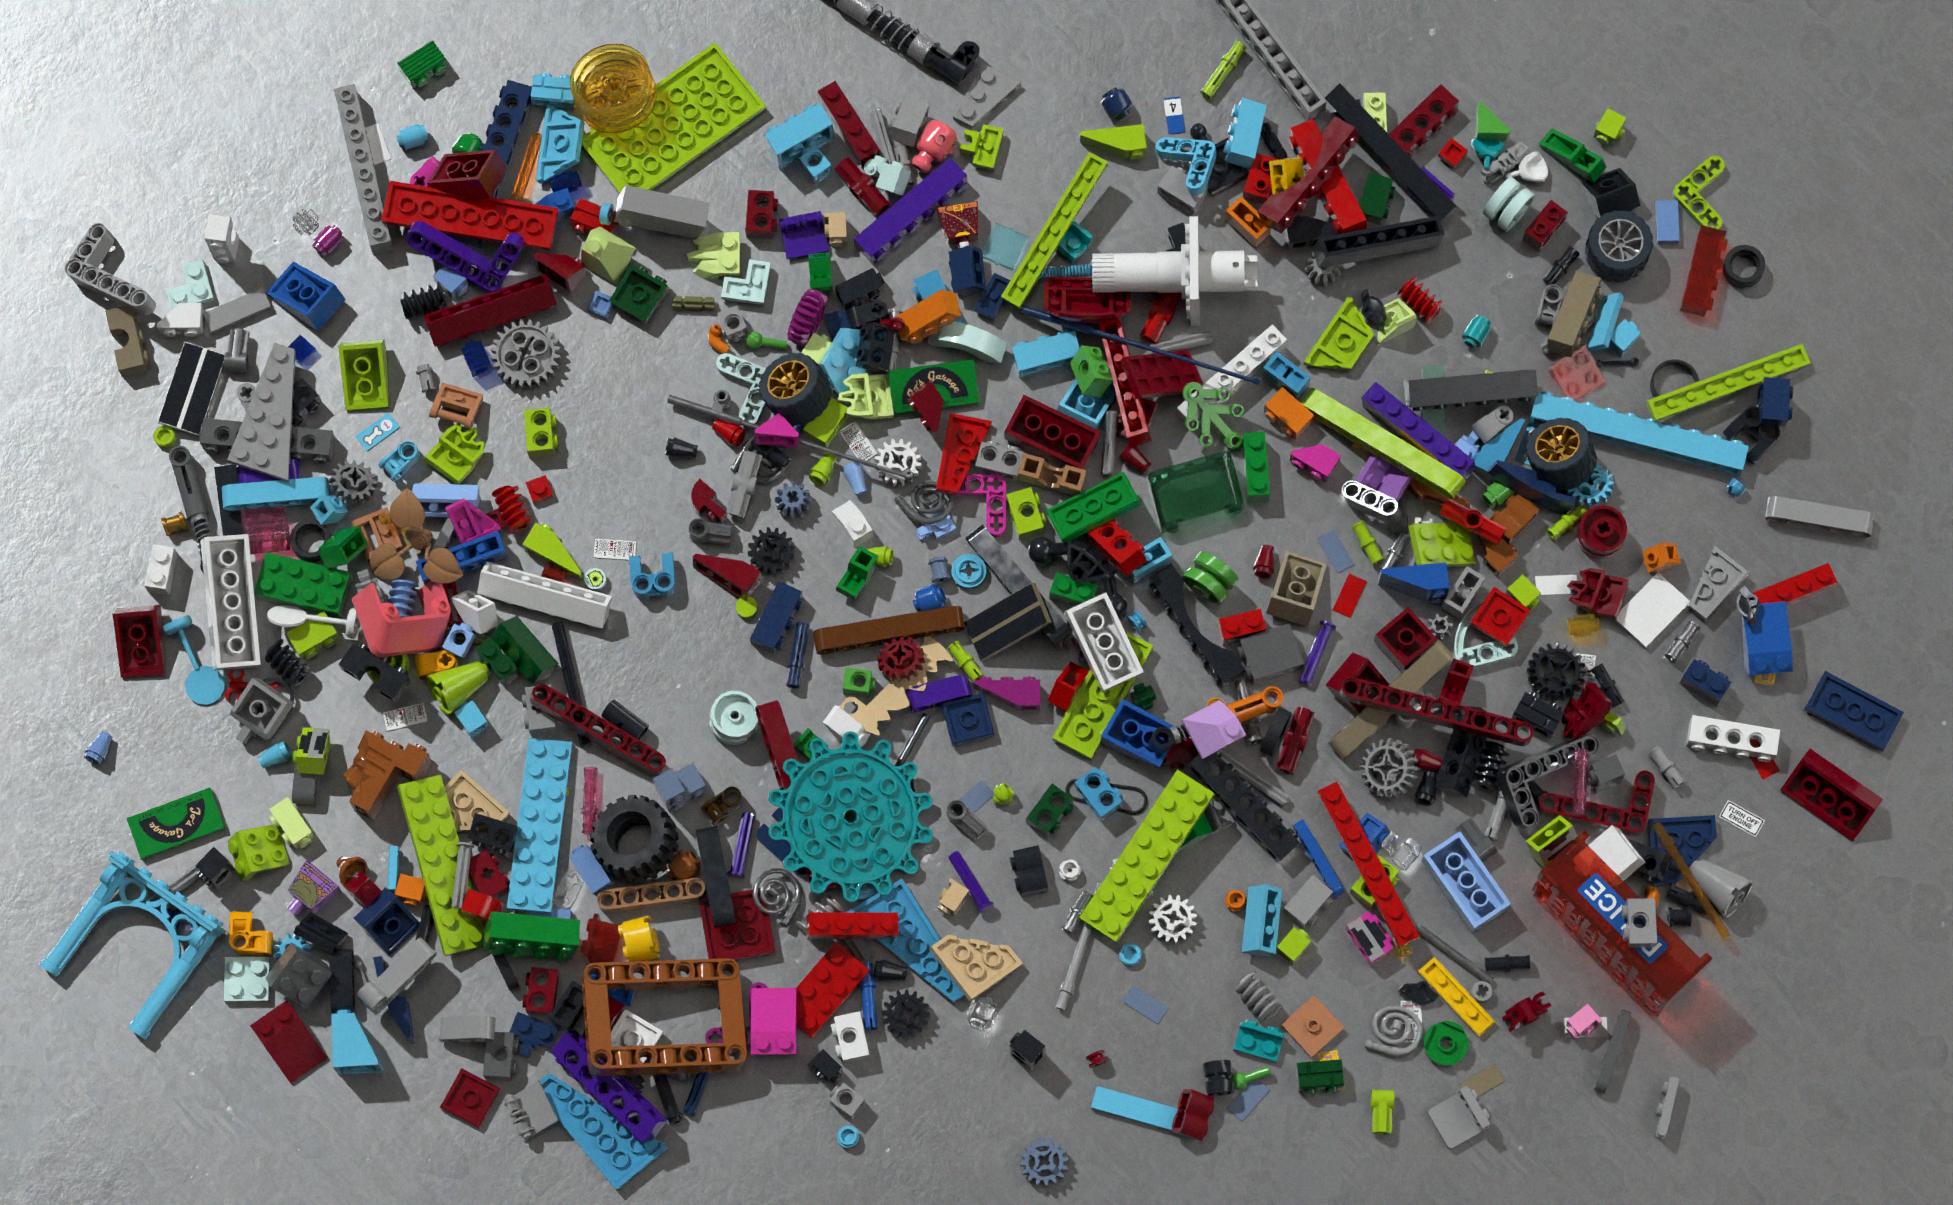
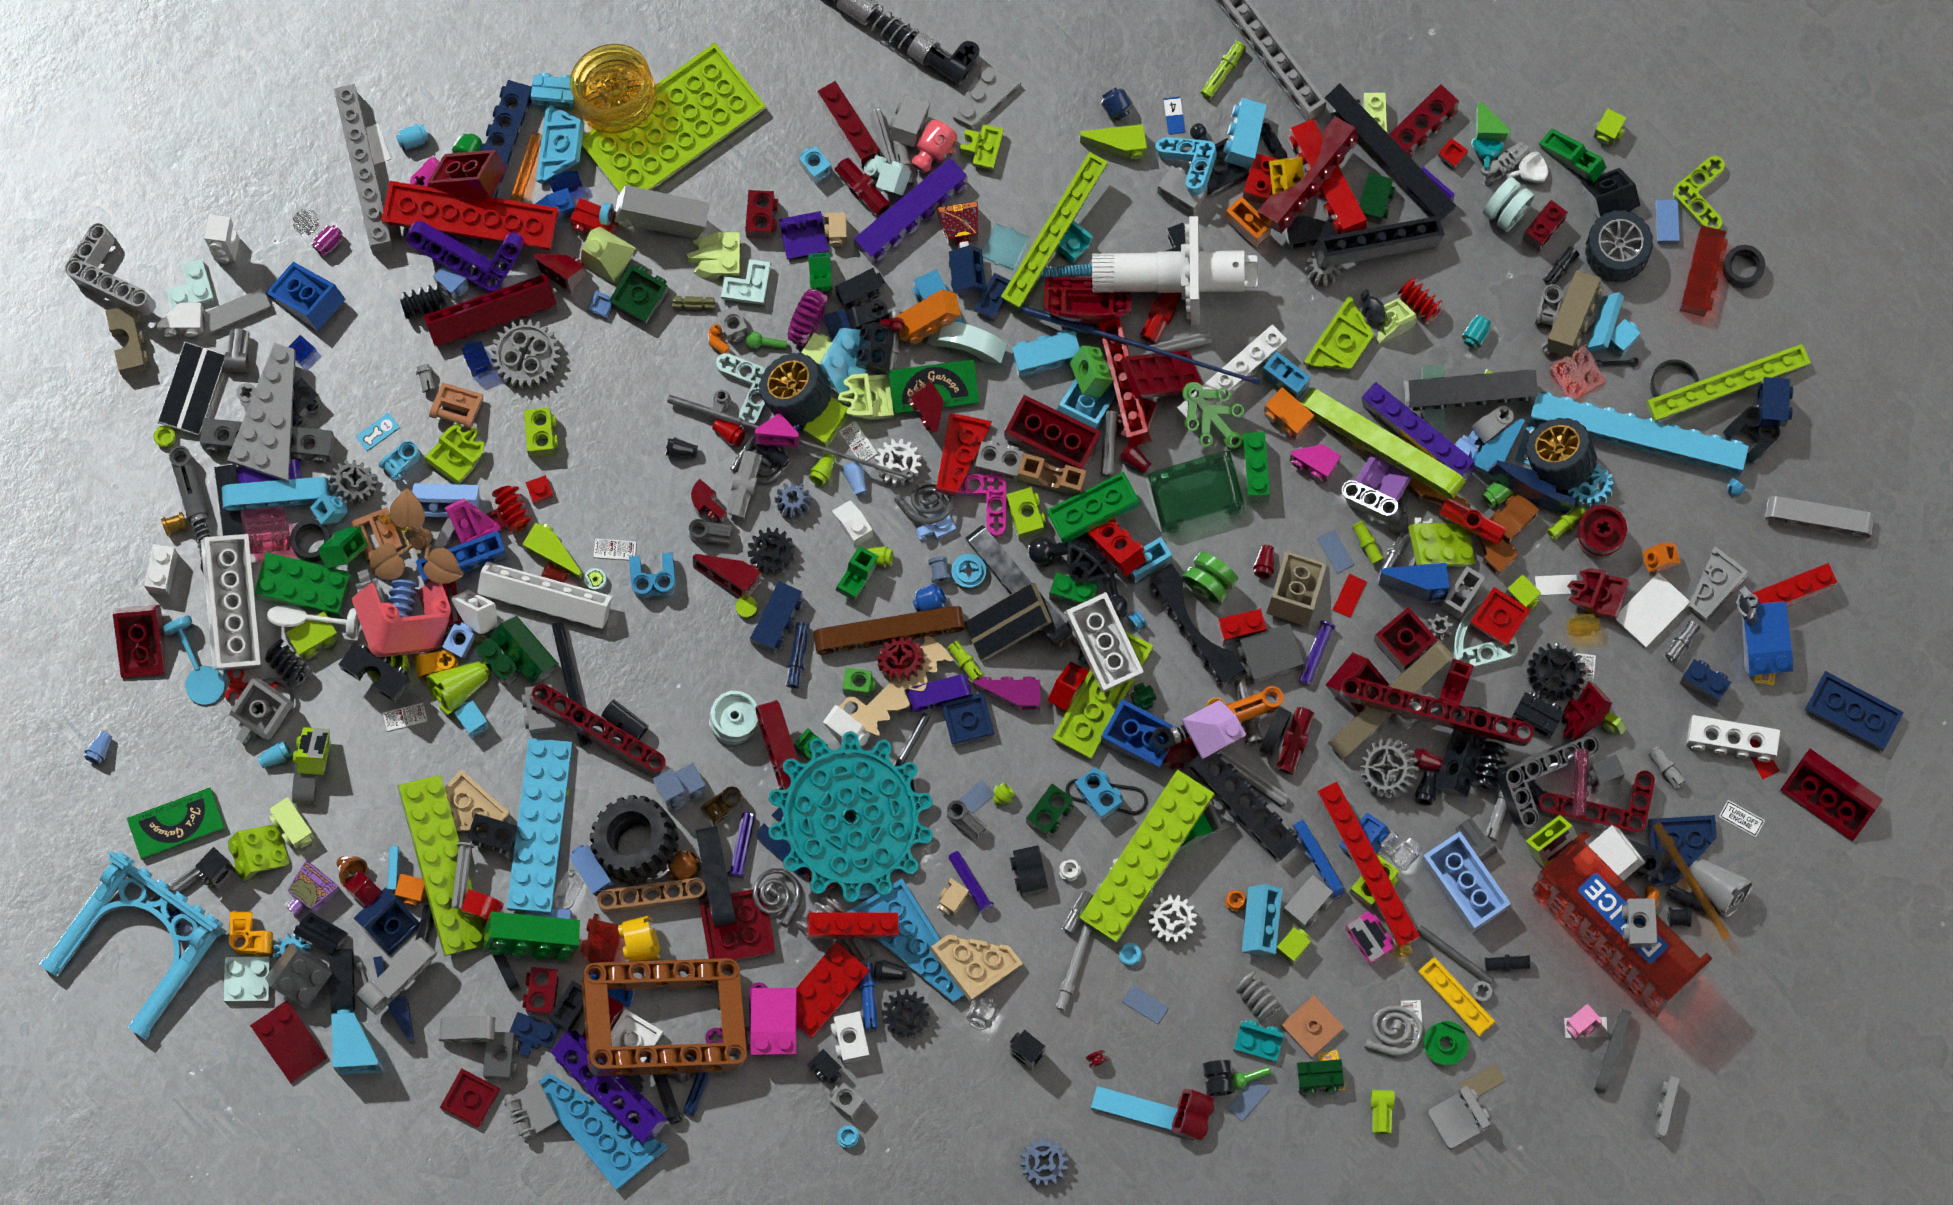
(364, 374): lime slope -> none
(379, 768): dark orange brick -> none
(423, 64): green brick -> none
(485, 863): dark red brick -> none
(589, 799): clear pink pin -> none
(797, 134): medium azure brick -> none
(1419, 992): black piece -> none
(1526, 1011): dark red pin -> none
(1607, 685): black pin -> none

